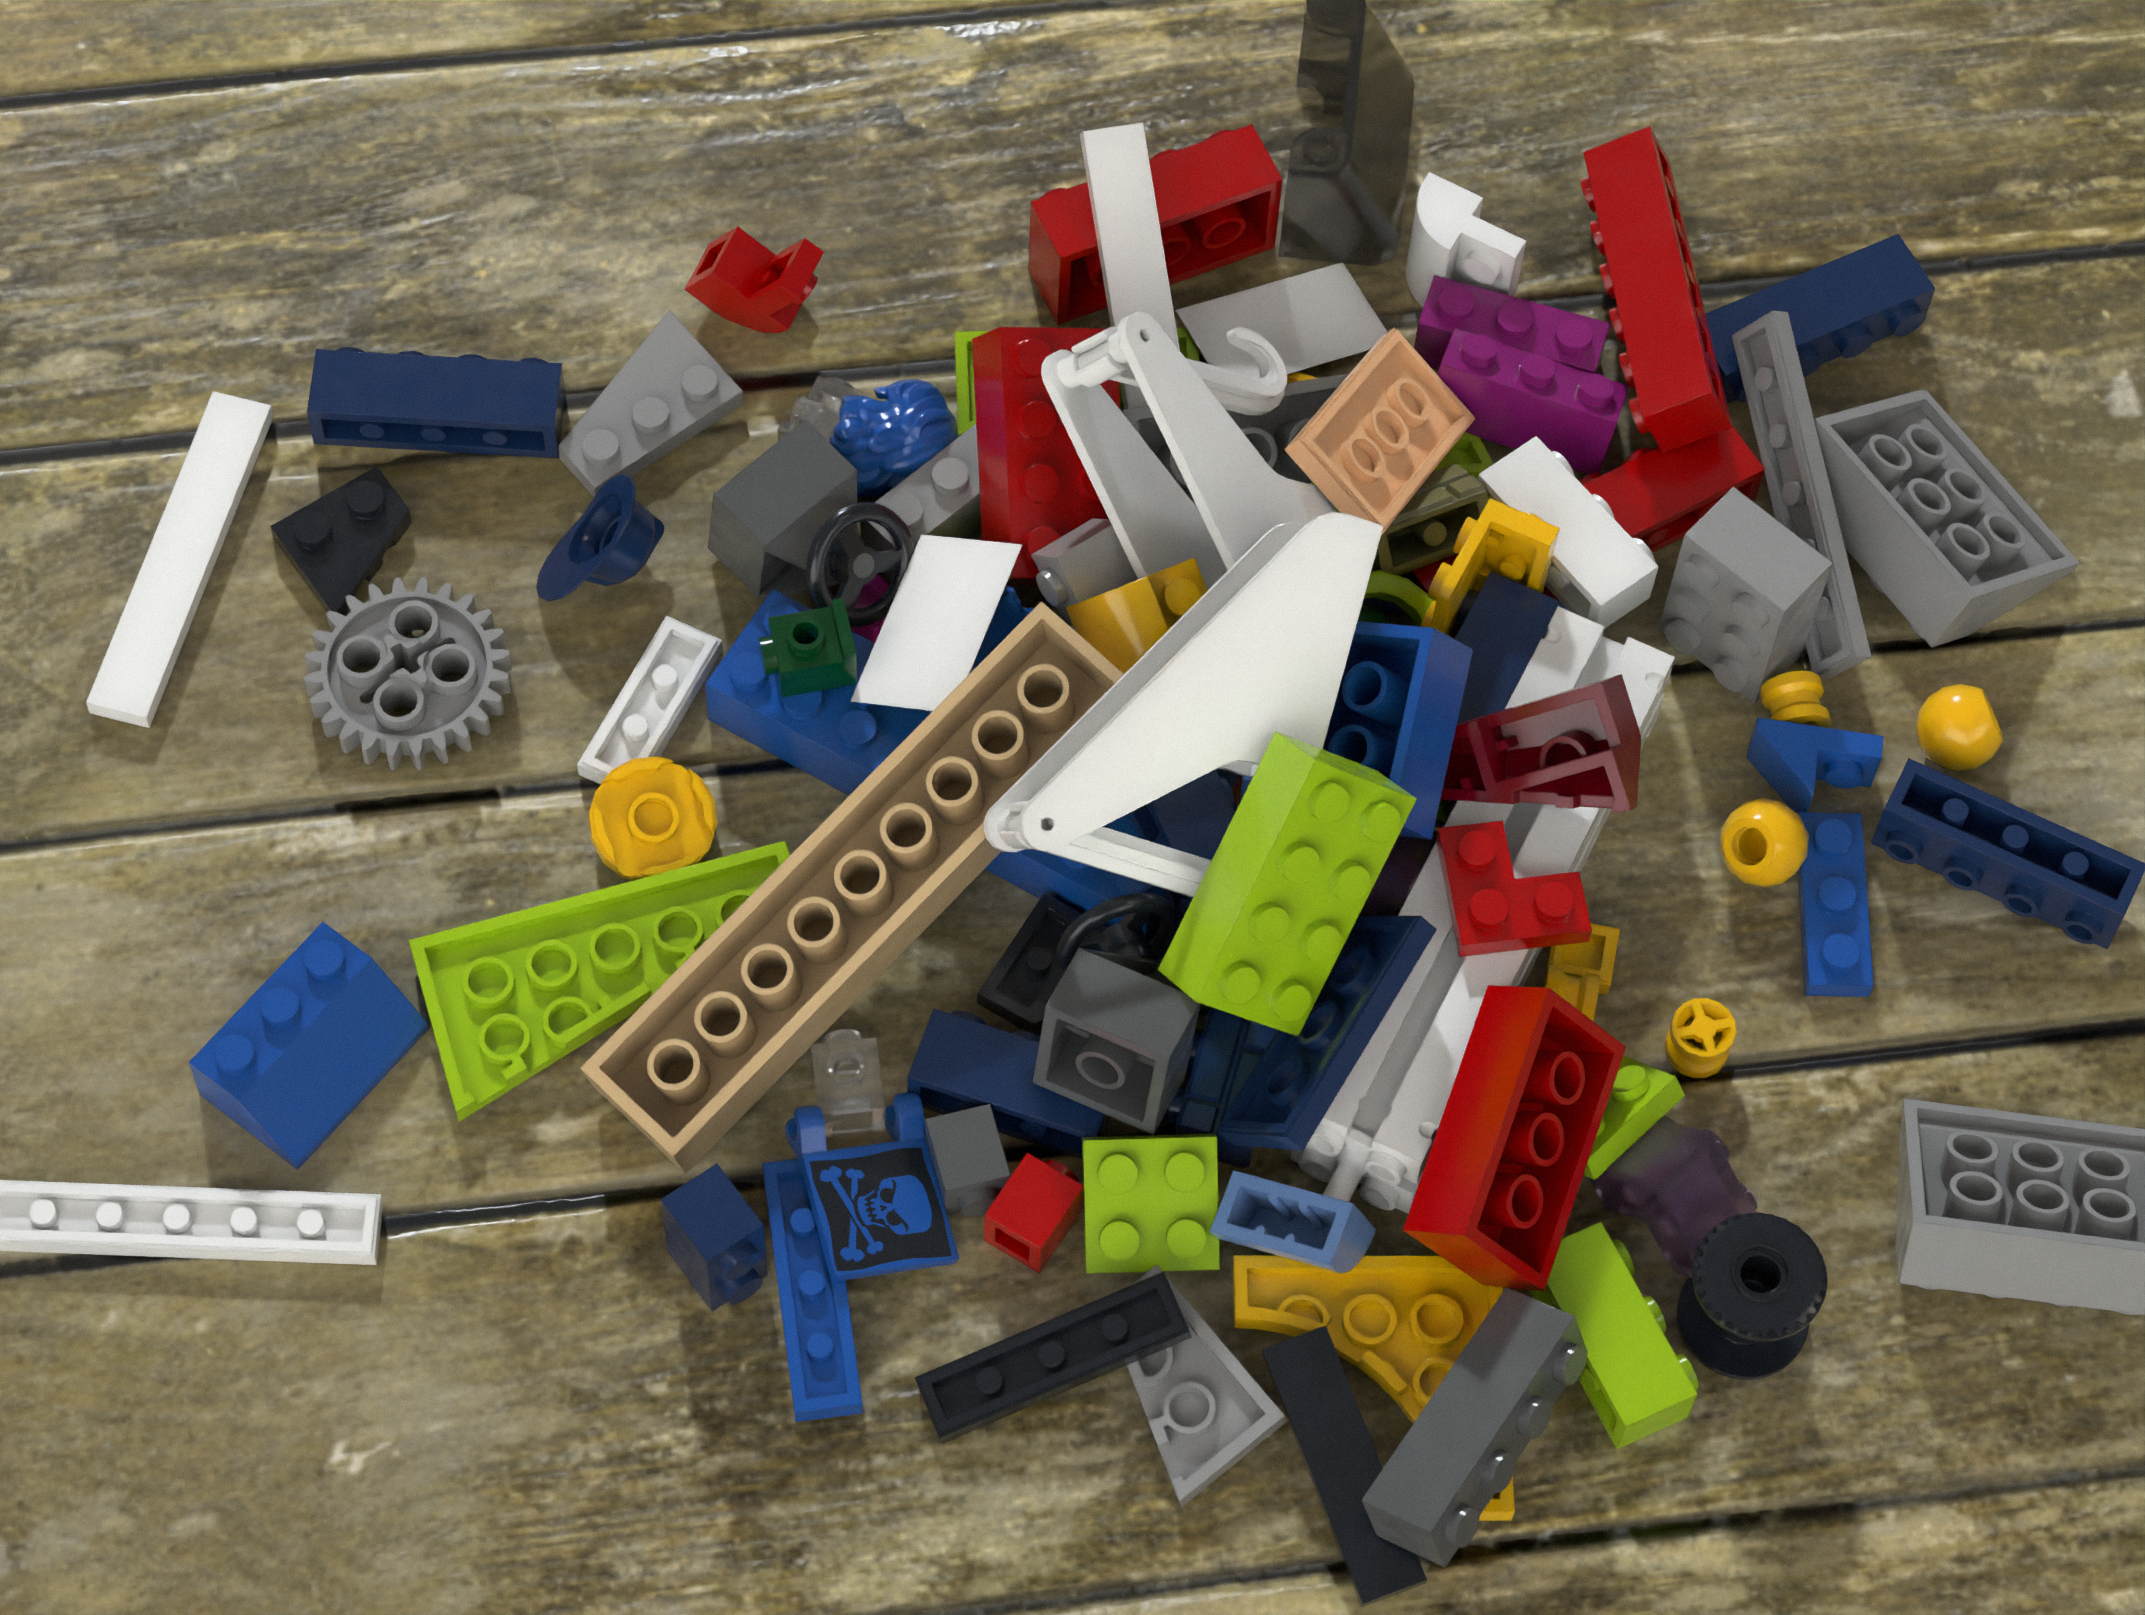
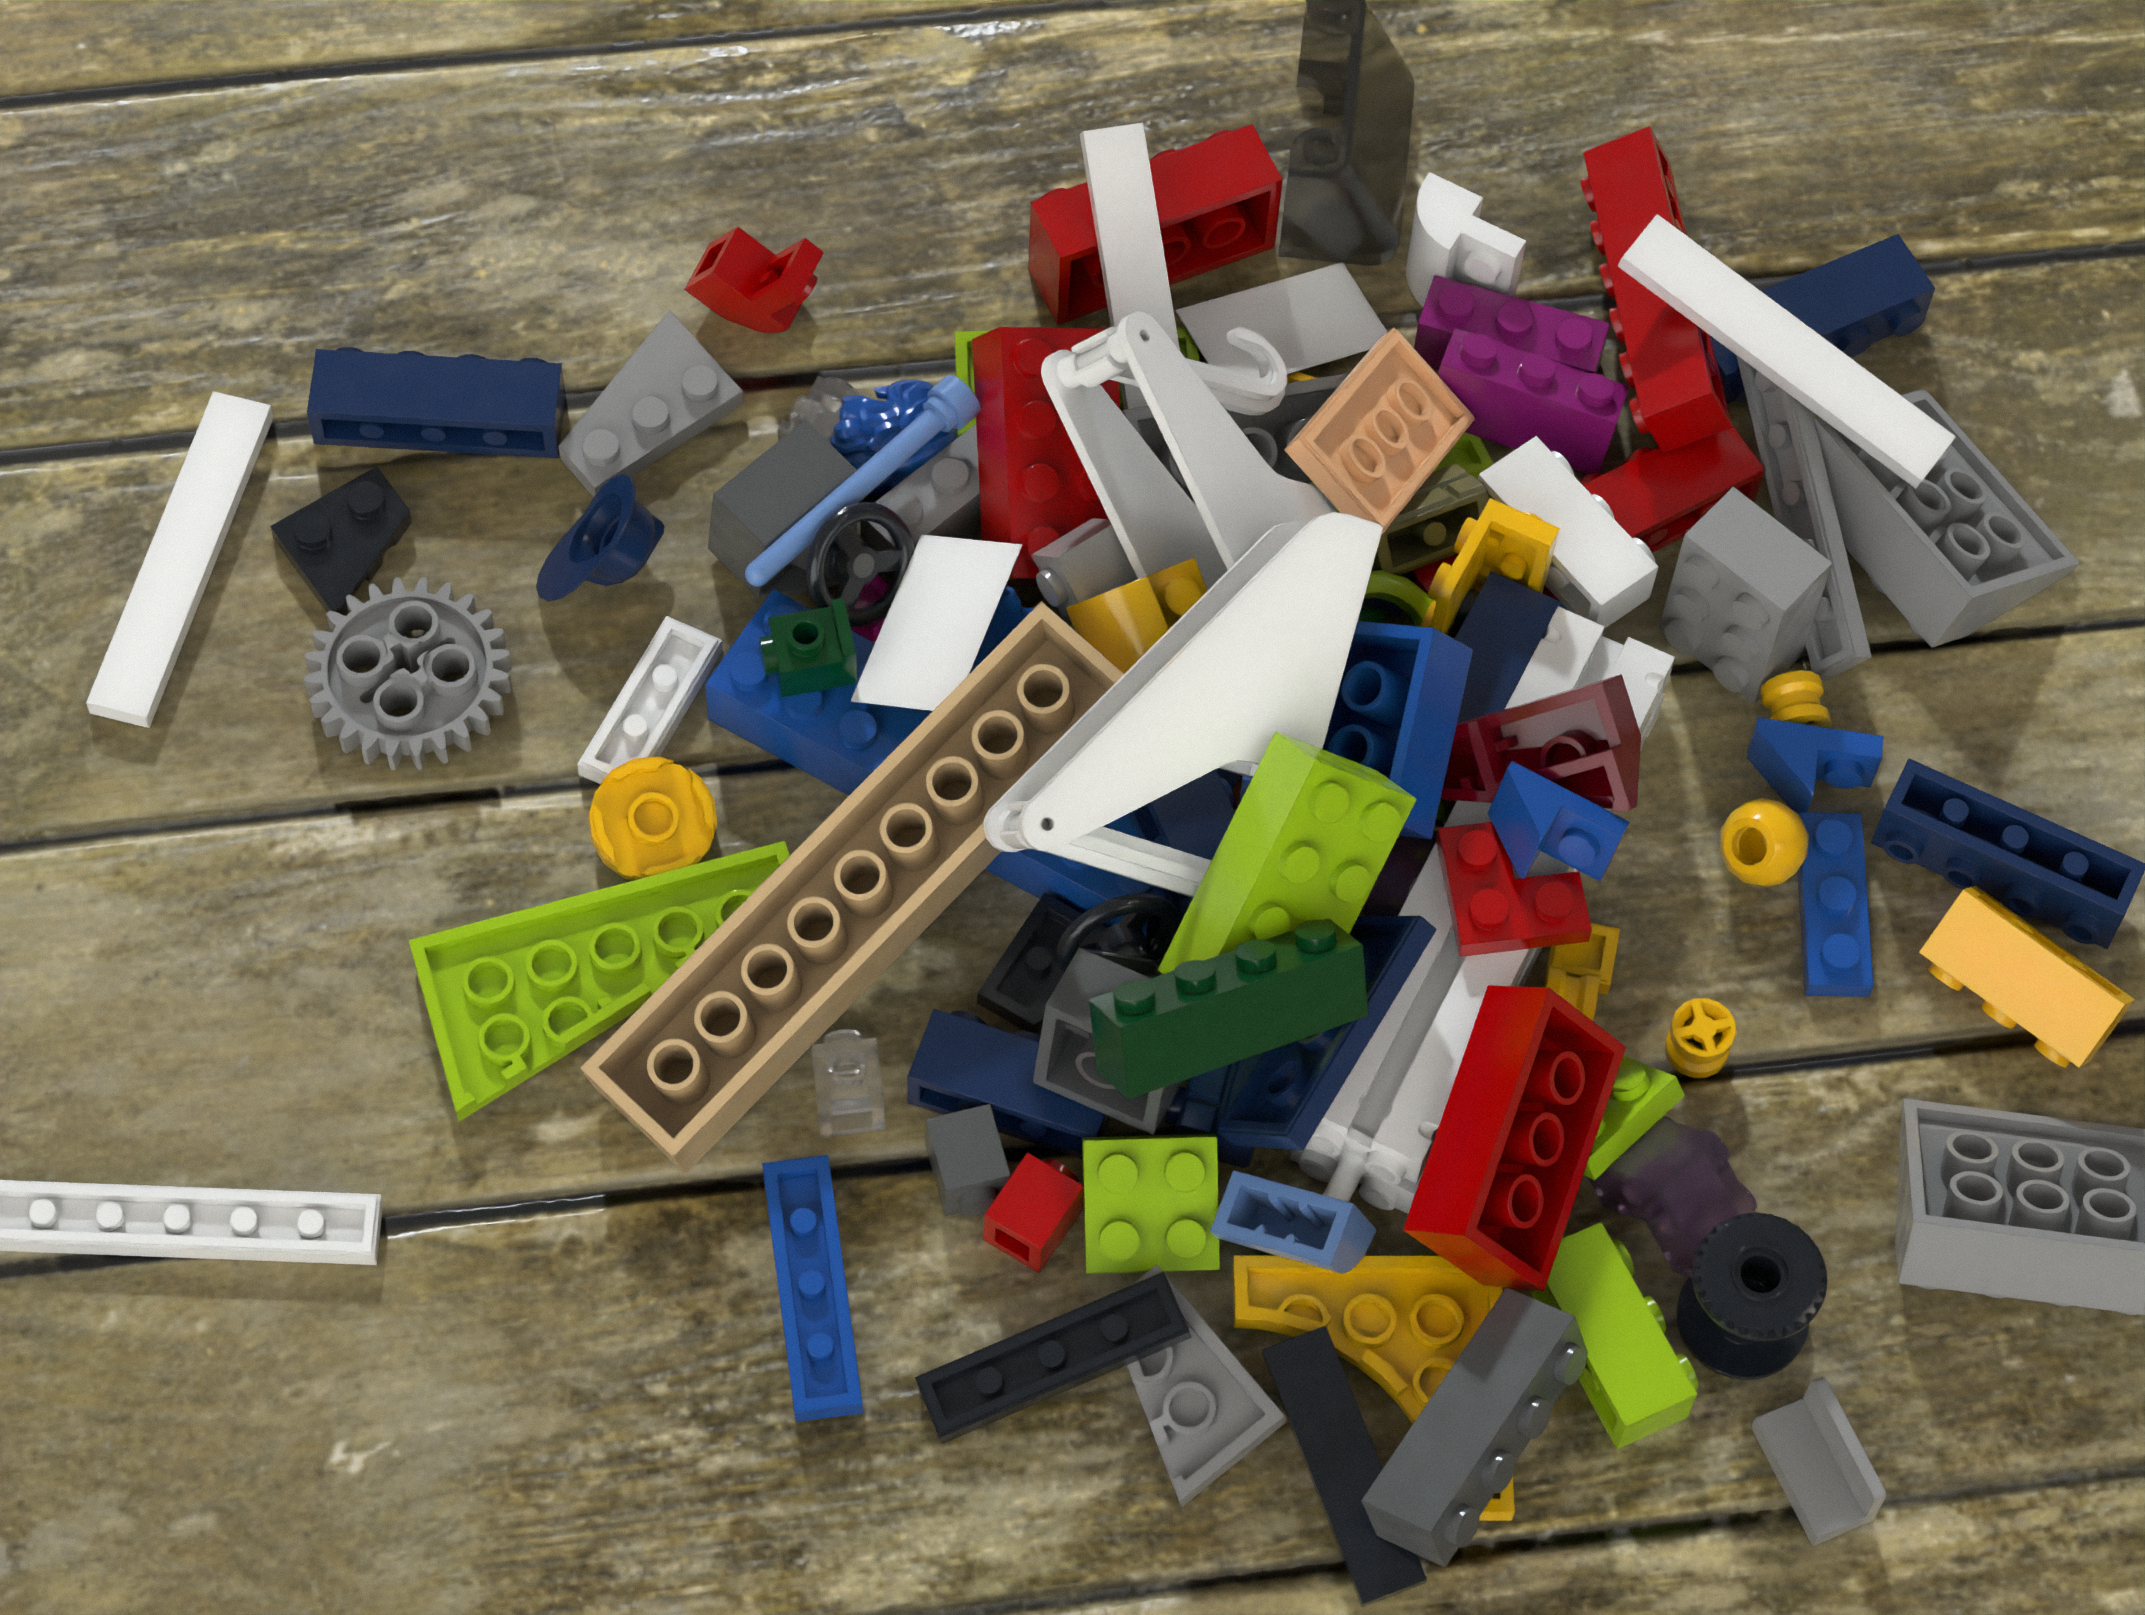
(308, 1046): blue slope -> none
(715, 1238): dark blue brick -> none
(874, 1202): flag -> none
(948, 407): none -> medium blue piece
(1228, 1007): none -> dark green brick
(1545, 817): none -> blue slope
(1786, 351): none -> white tile
(1820, 1464): none -> light grey panel
(1958, 728): yellow piece -> none
(2025, 978): none -> yellow brick

